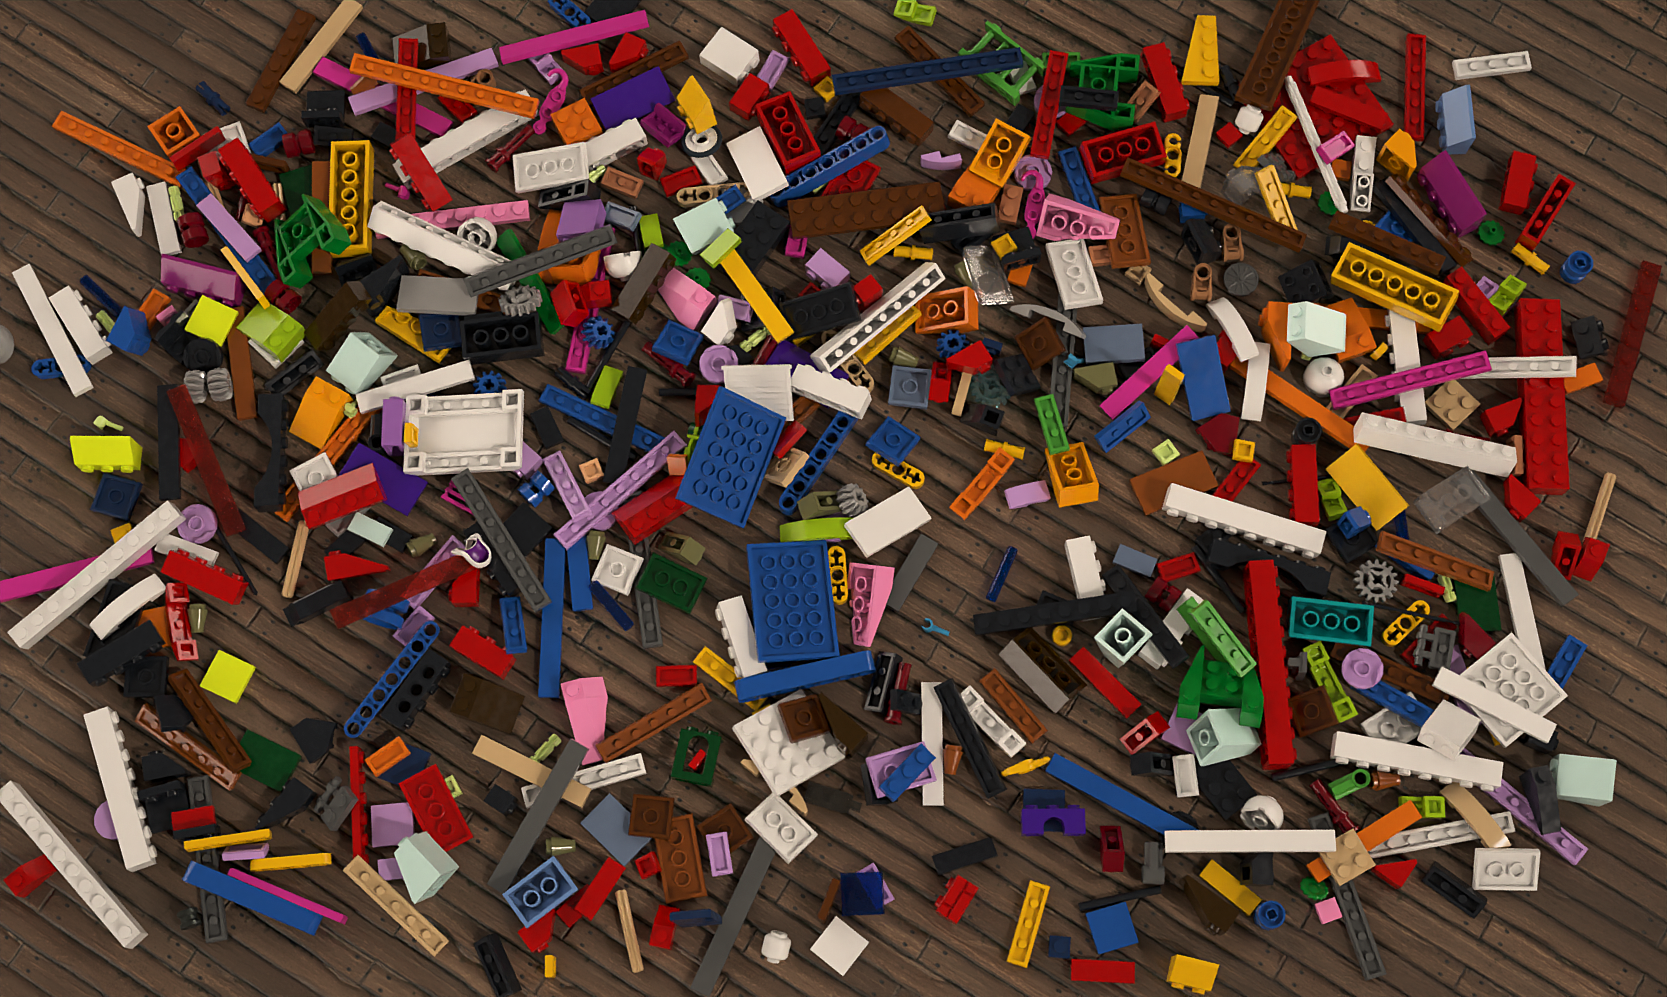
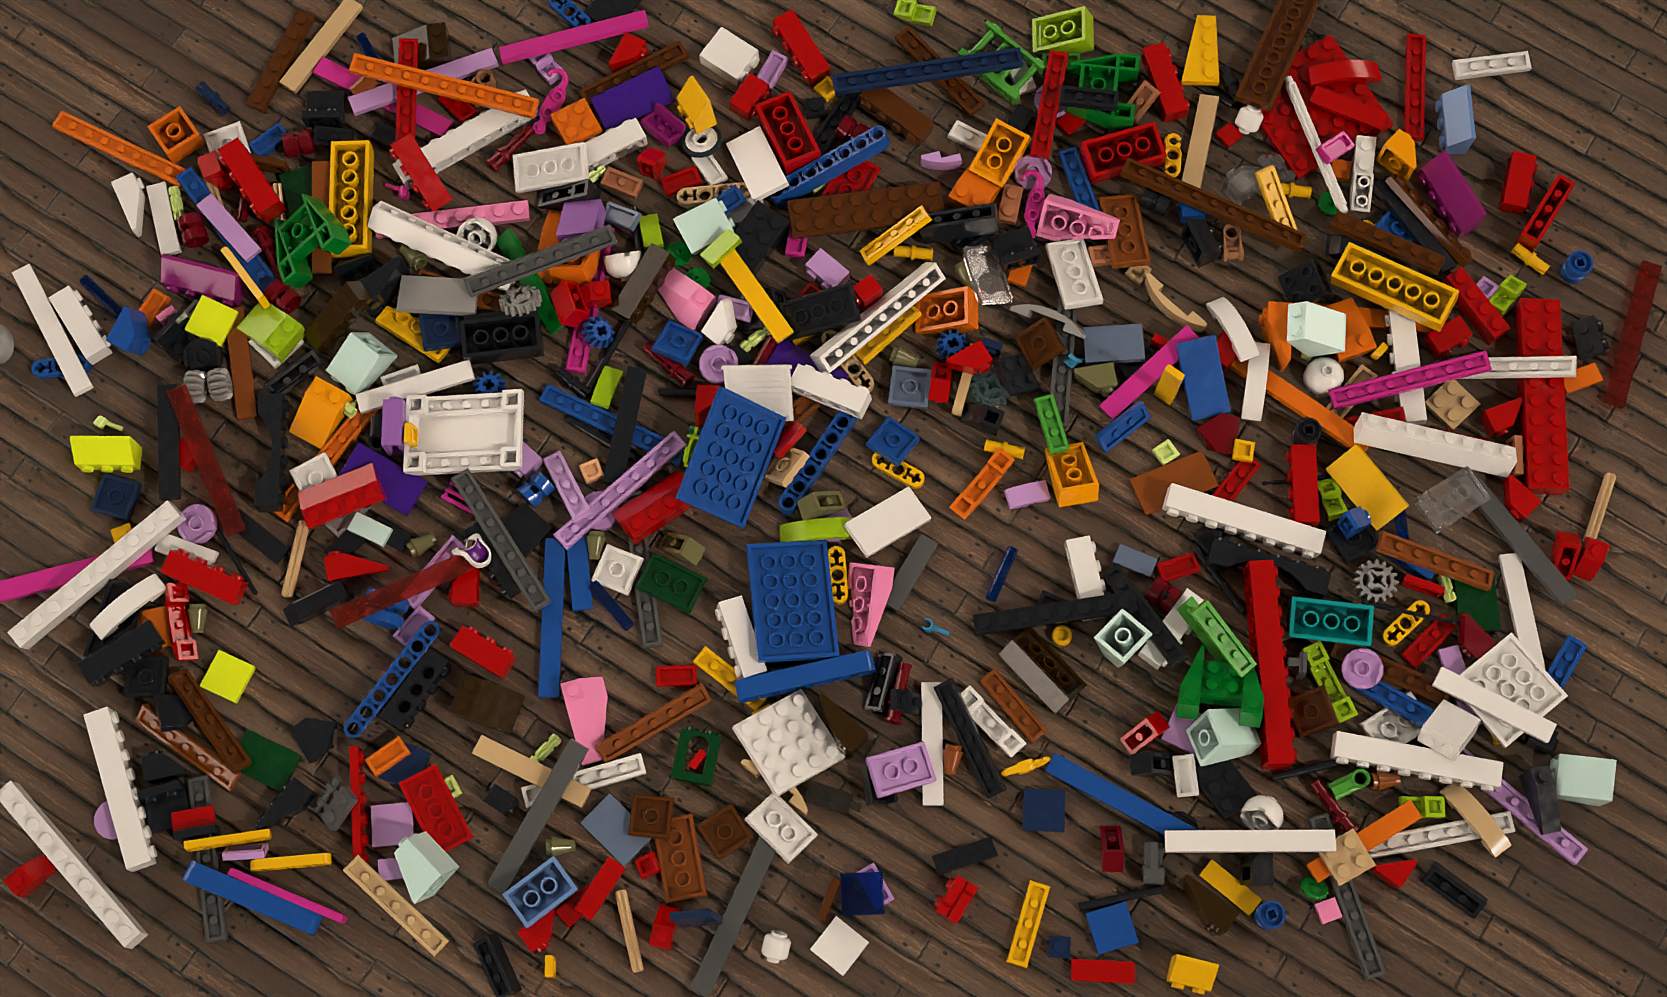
(106, 321): yellowish green axle -> none
(189, 918): pearl dark grey wheel -> none
(197, 148): red tile -> none
(251, 218): light nougat tile -> none
(513, 625): blue tile -> none
(547, 427): black tile -> none
(584, 59): red slope -> none
(677, 464): orange tile -> none
(719, 854): lavender tile -> none
(803, 718): reddish brown tile -> none
(852, 500): light grey gear -> none
(907, 772): blue plate -> none
(1004, 245): yellow tile -> none
(1063, 32): none -> lime slope
(1070, 818): dark purple arch -> none
(1105, 682): red tile -> none
(1201, 287): medium nougat piece -> none
(1240, 279): dark grey wheel -> none
(1267, 138): yellow tile -> none
(1441, 647): dark grey plate -> none
(1491, 233): green piece -> none
(1506, 869): white tile -> none

